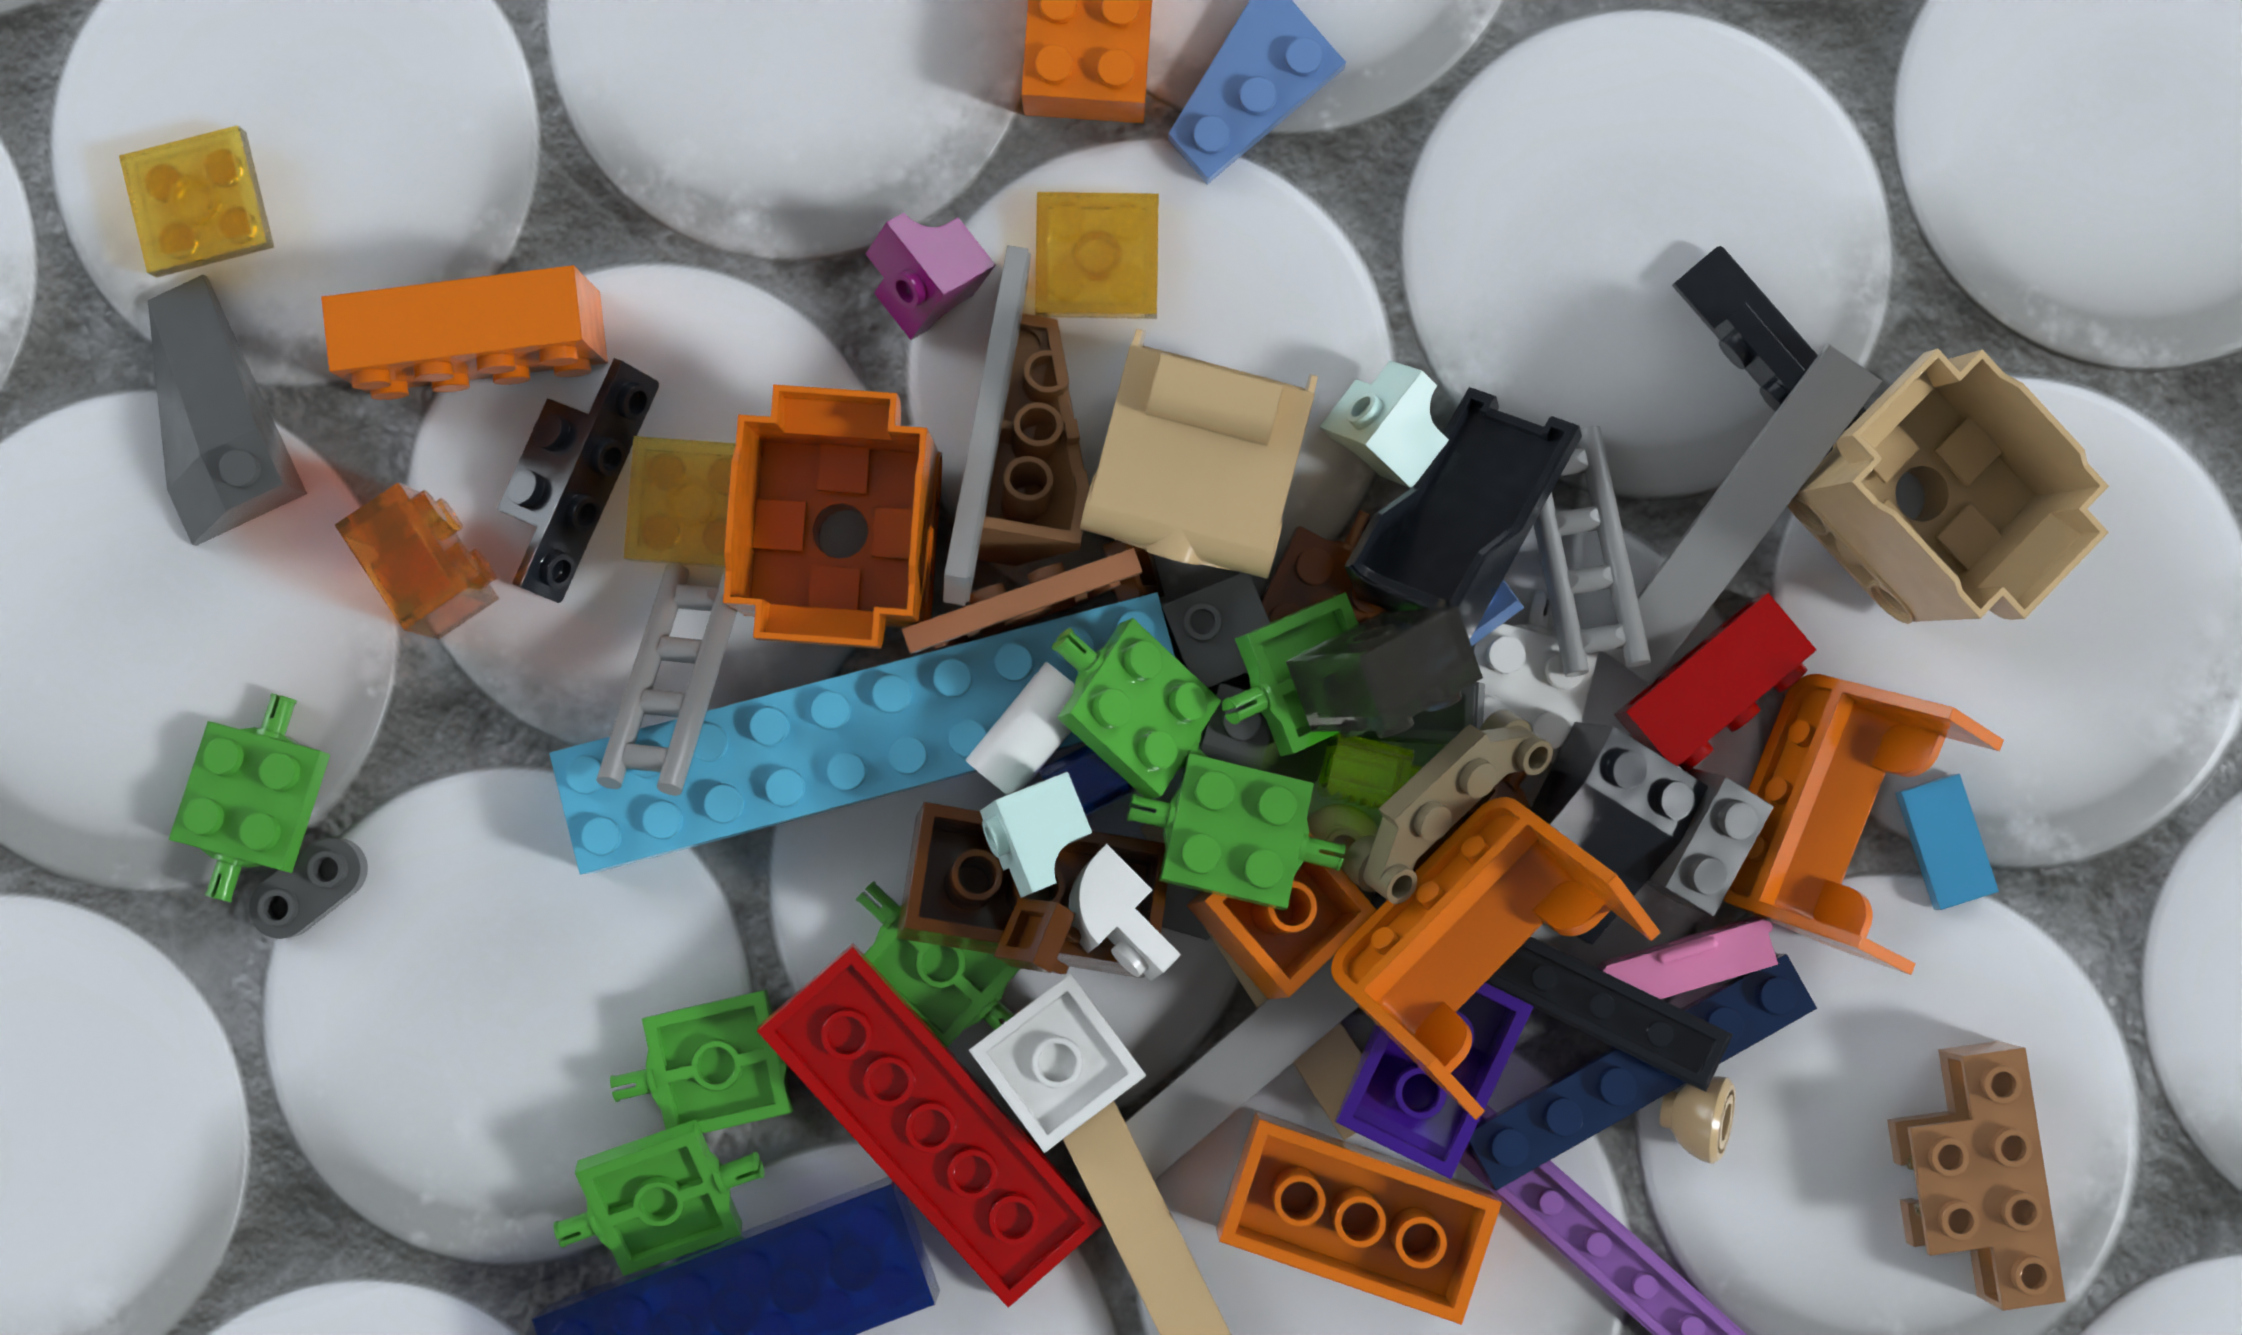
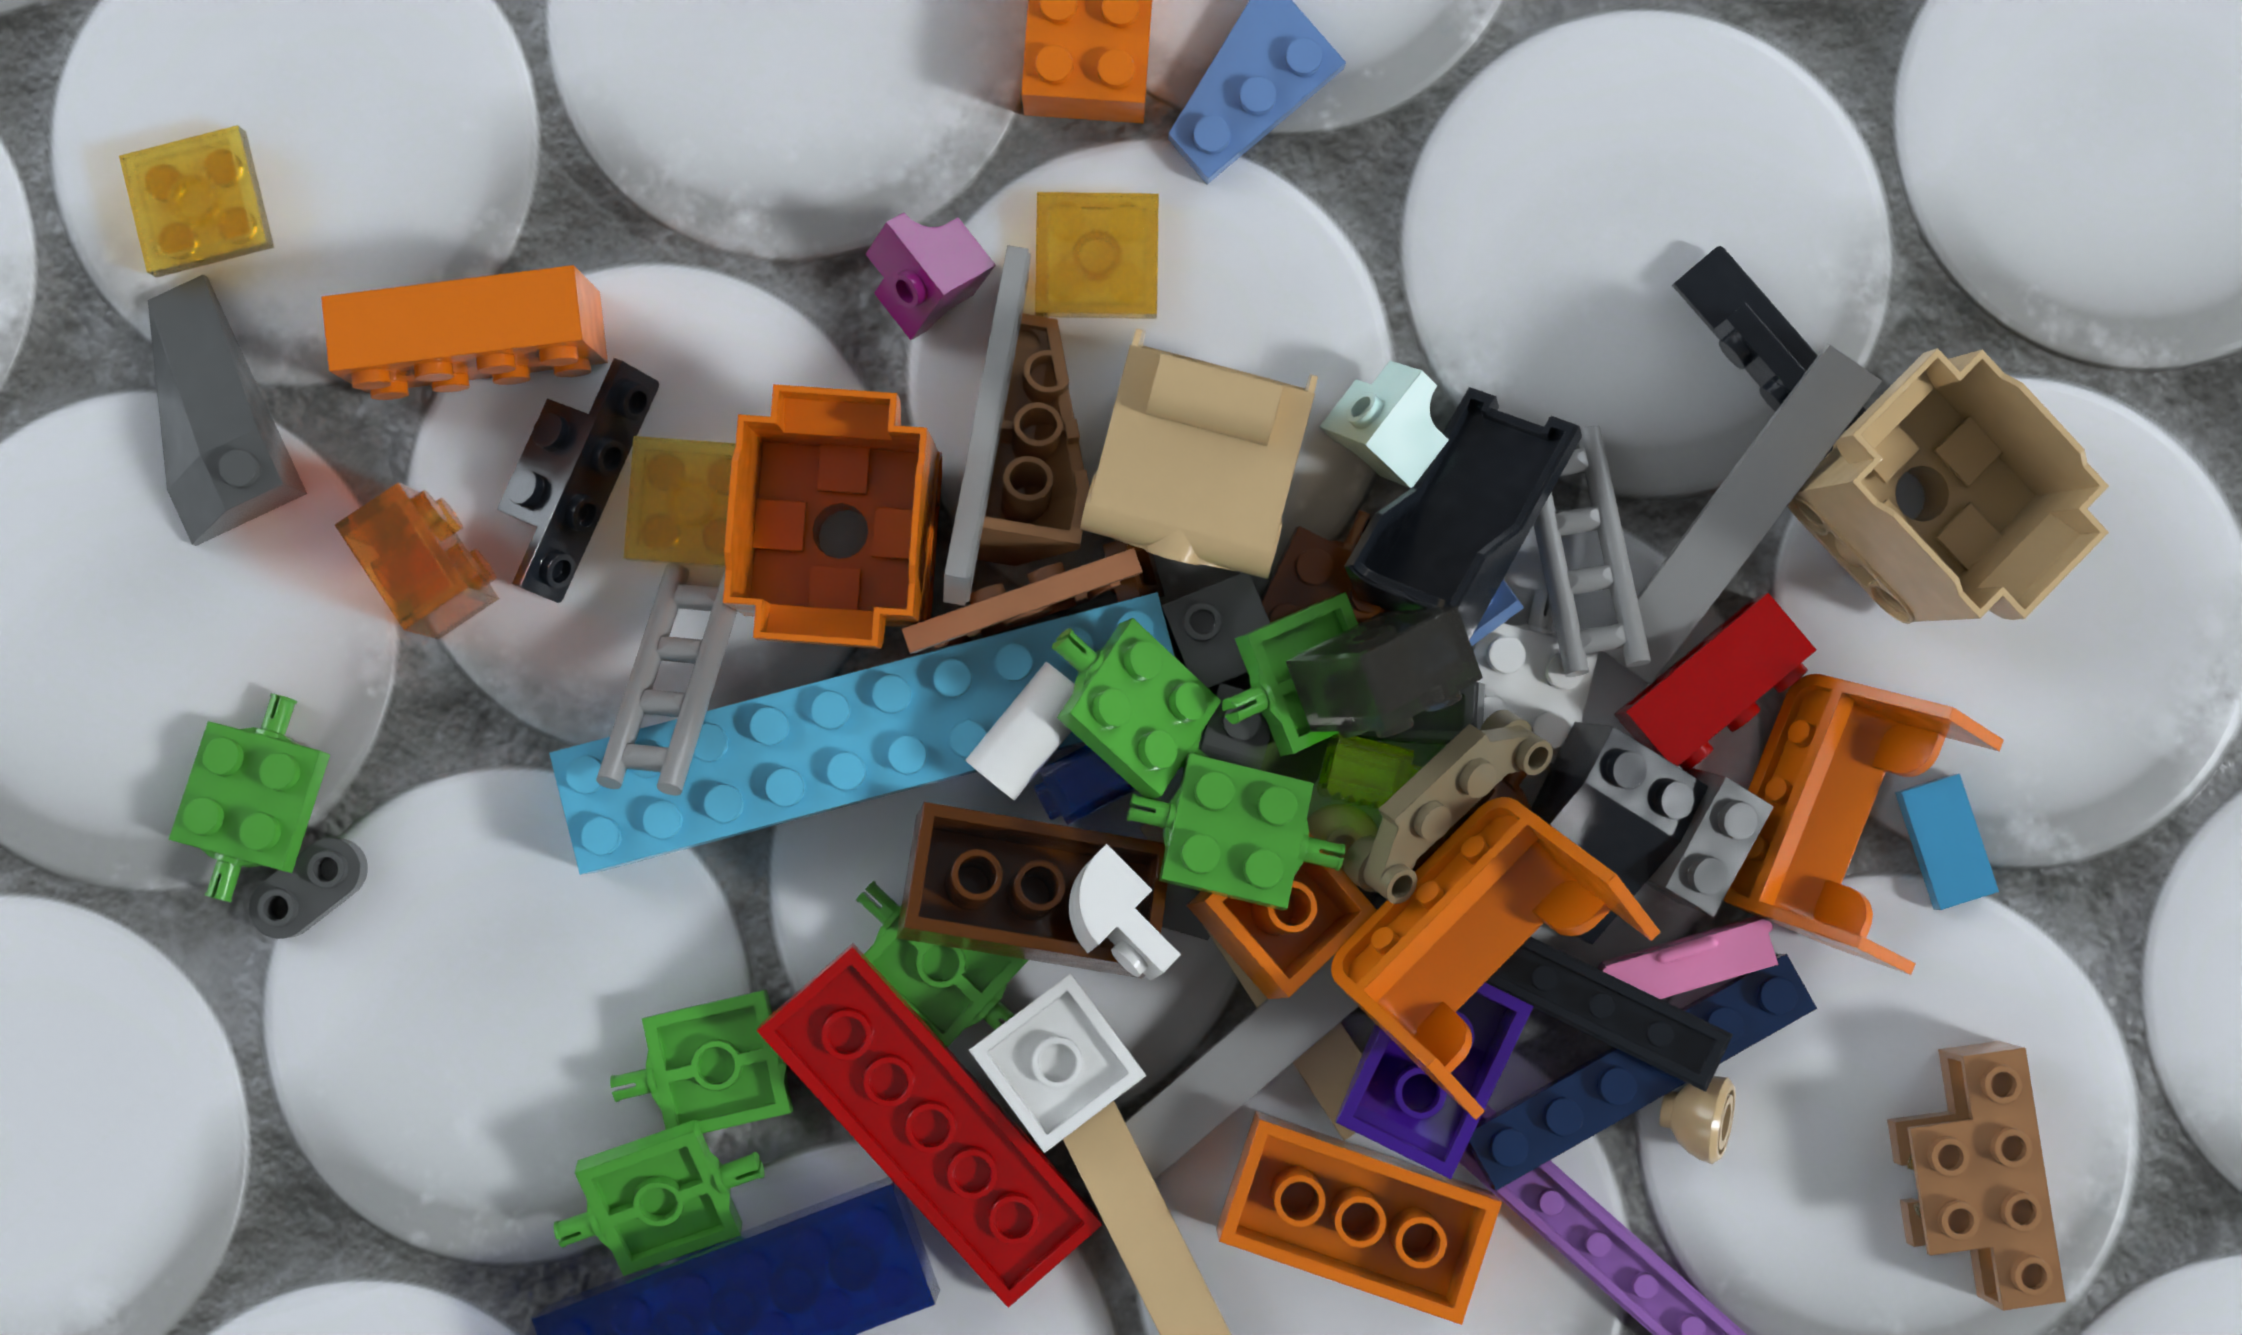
(1032, 829): light aqua brick -> none
(1037, 935): reddish brown tile -> none

